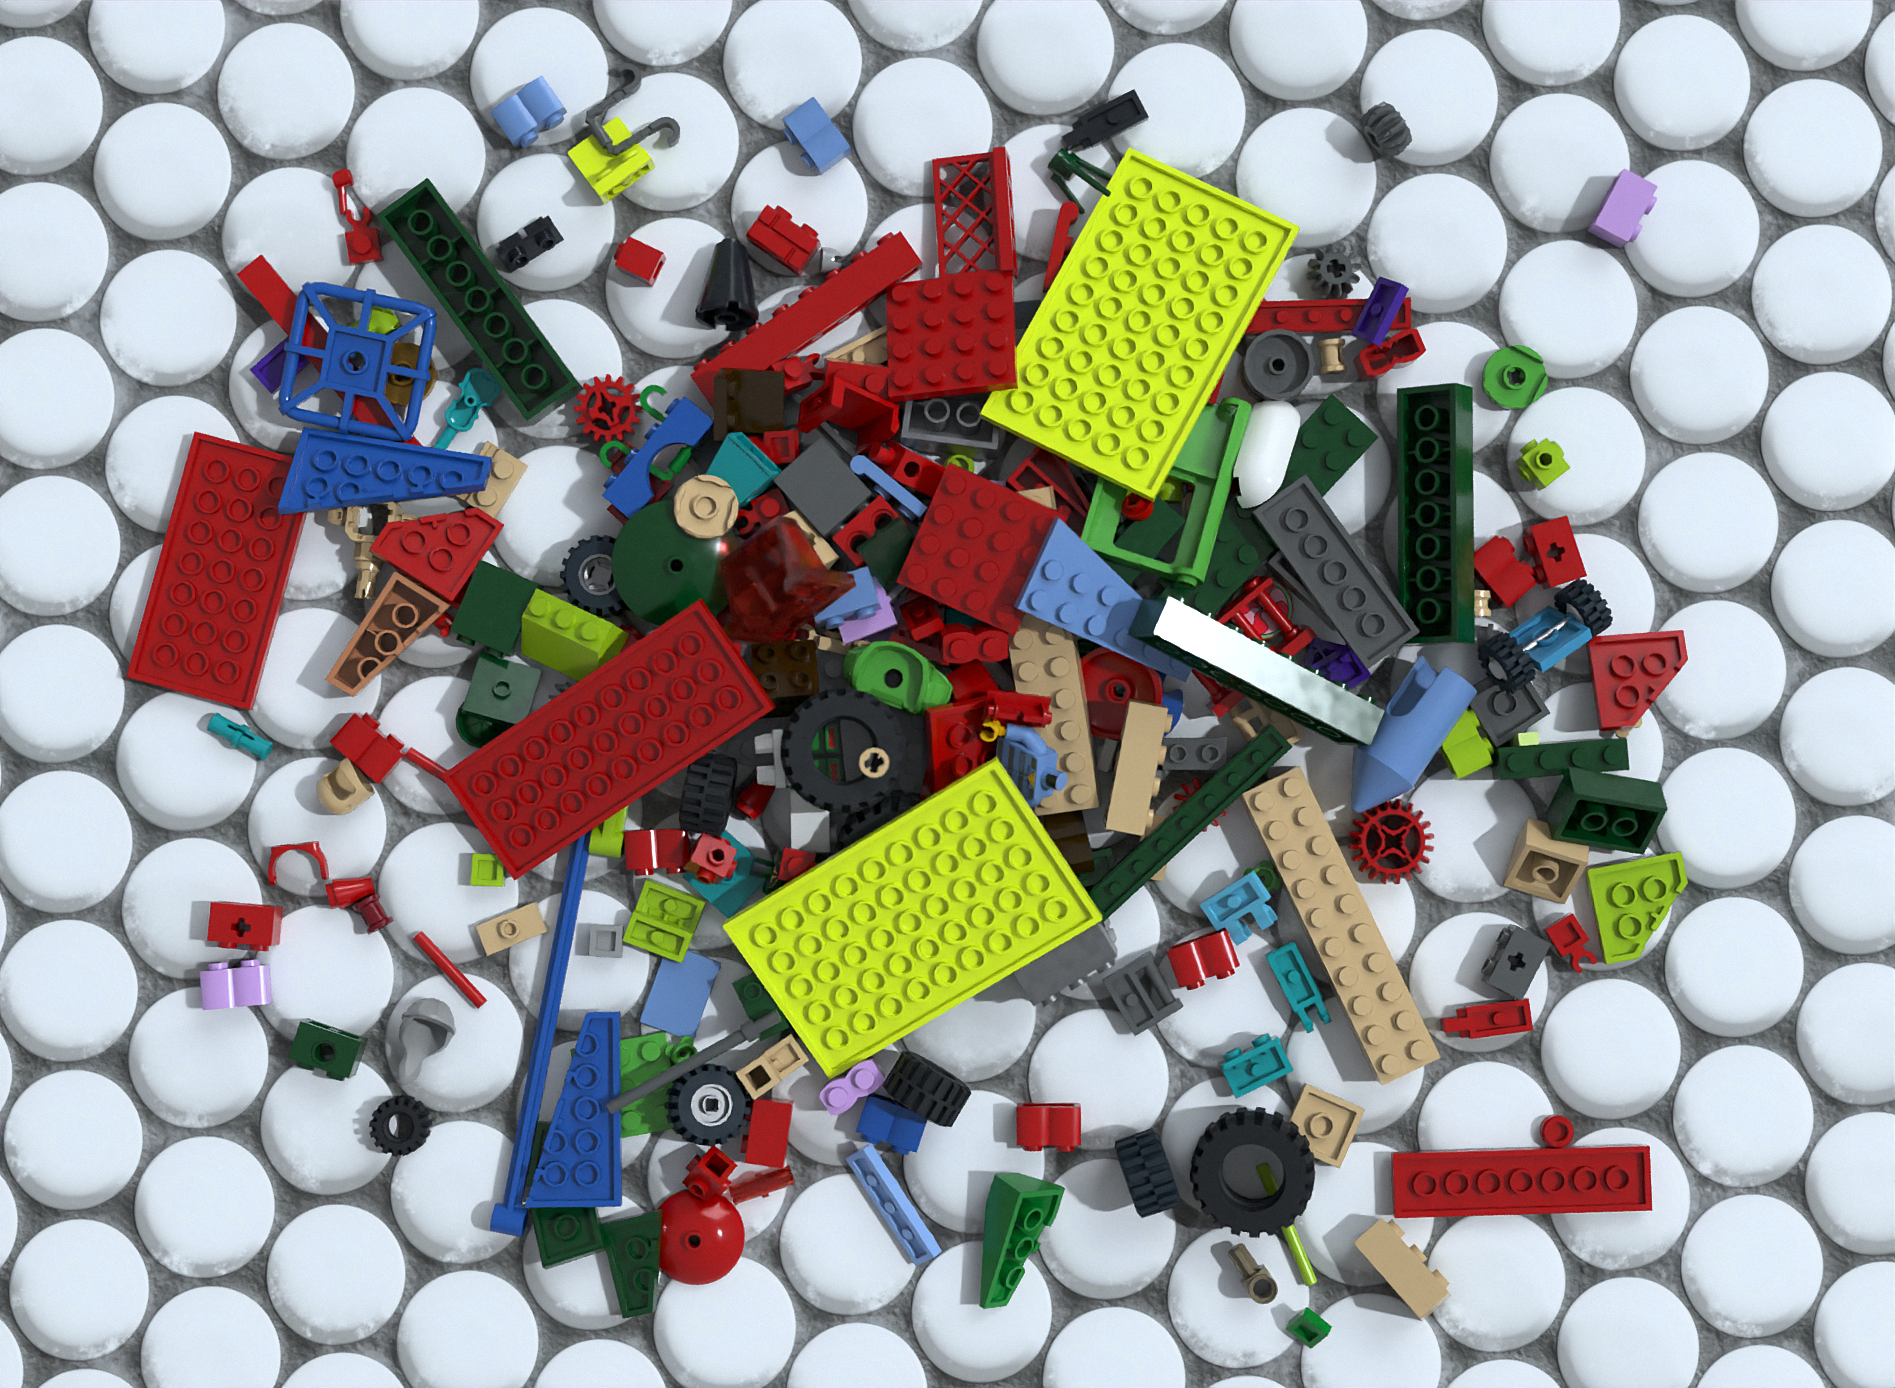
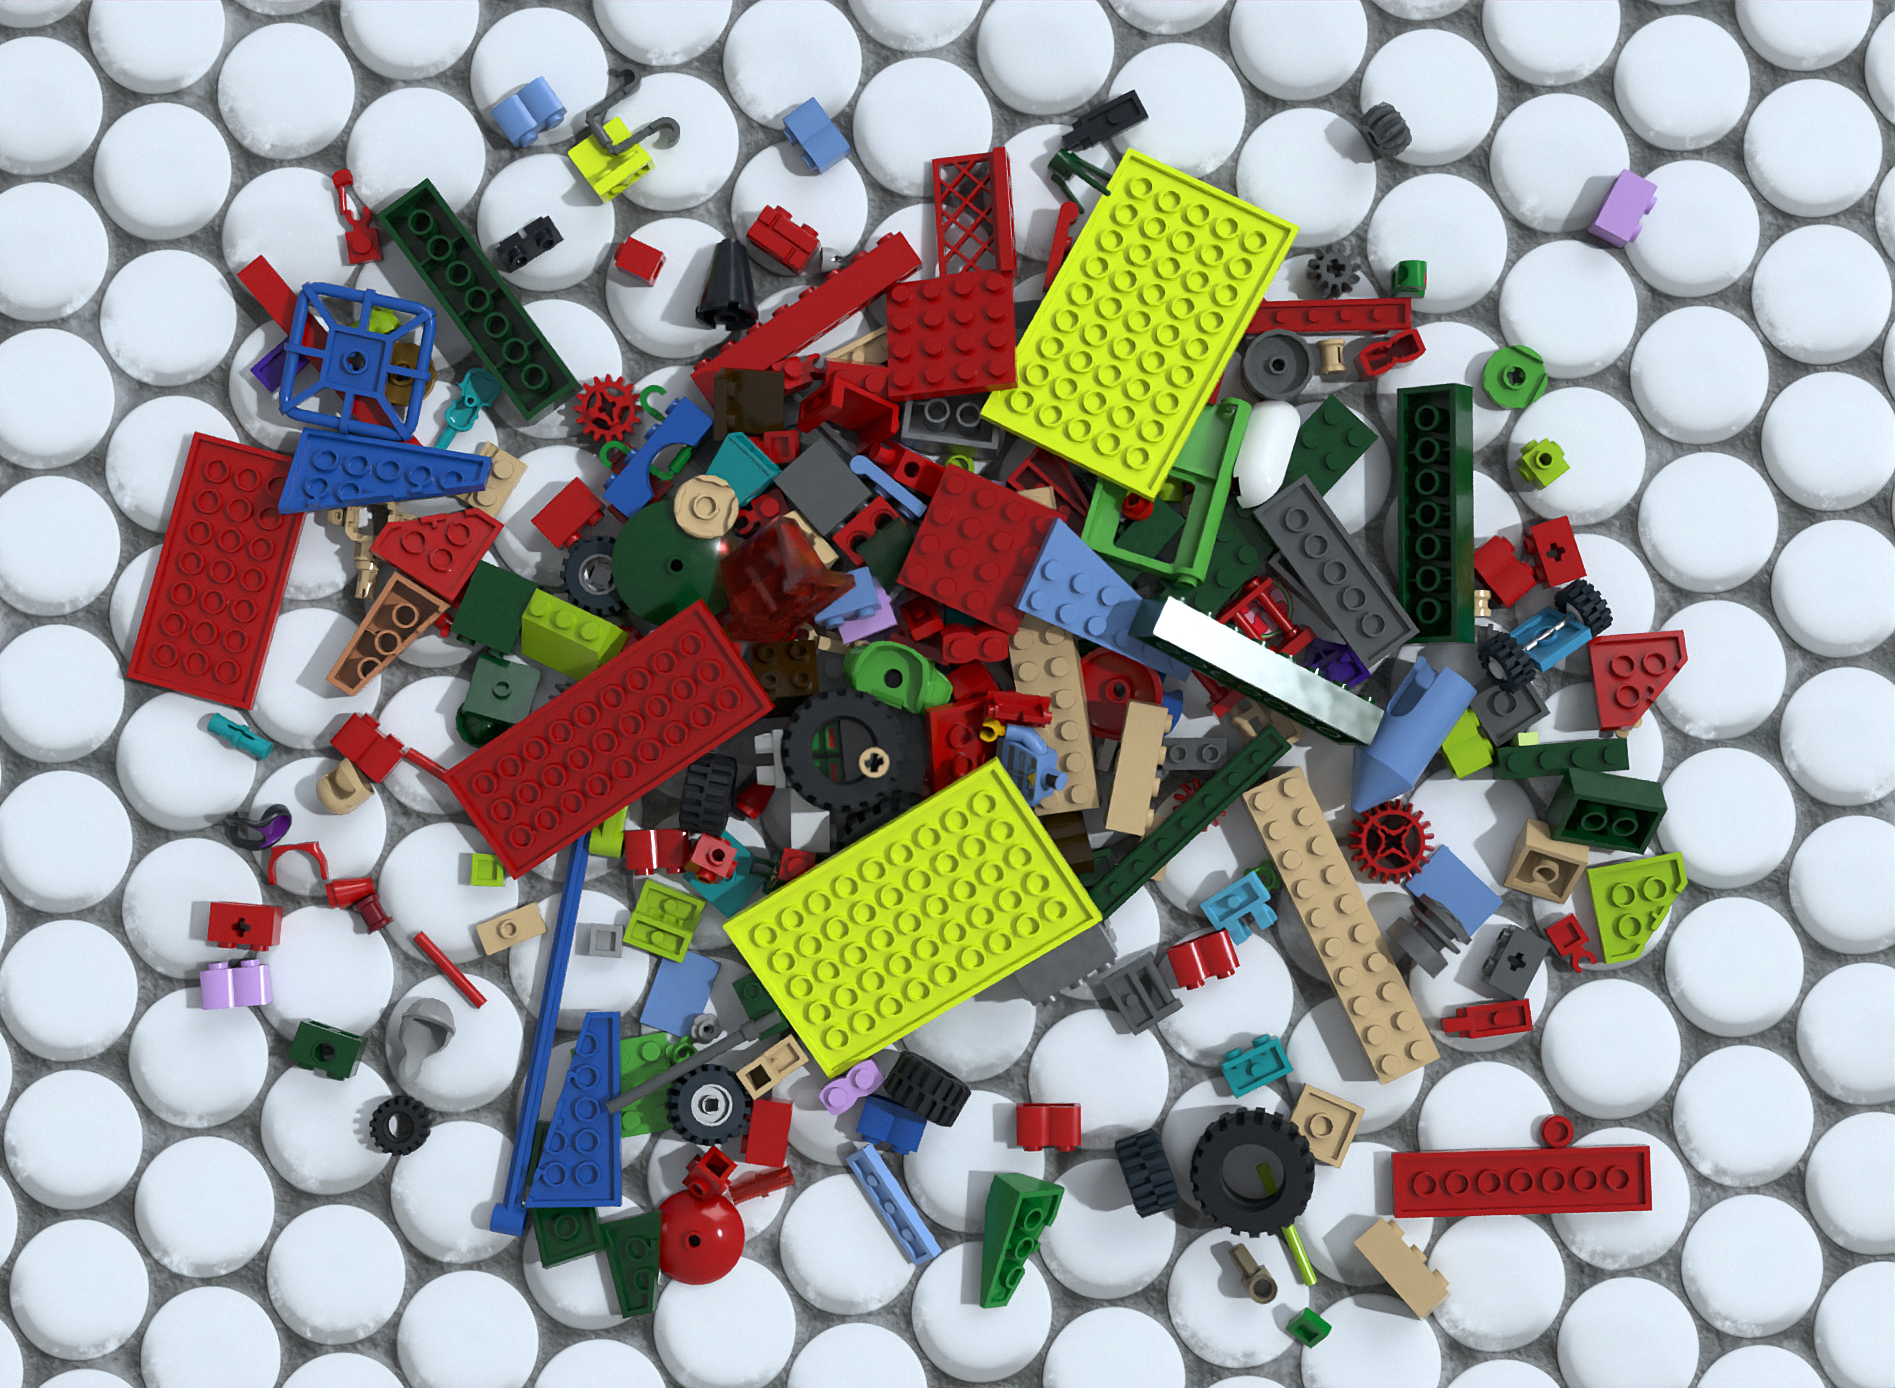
(272, 826): none -> black piece
(569, 514): none -> red brick
(700, 1022): none -> light grey plate
(1297, 983): teal hinge -> none
(1379, 311): dark purple plate -> none
(1409, 279): none -> green leg
(1429, 935): none -> flat silver wheel
(1457, 888): none -> medium blue piece

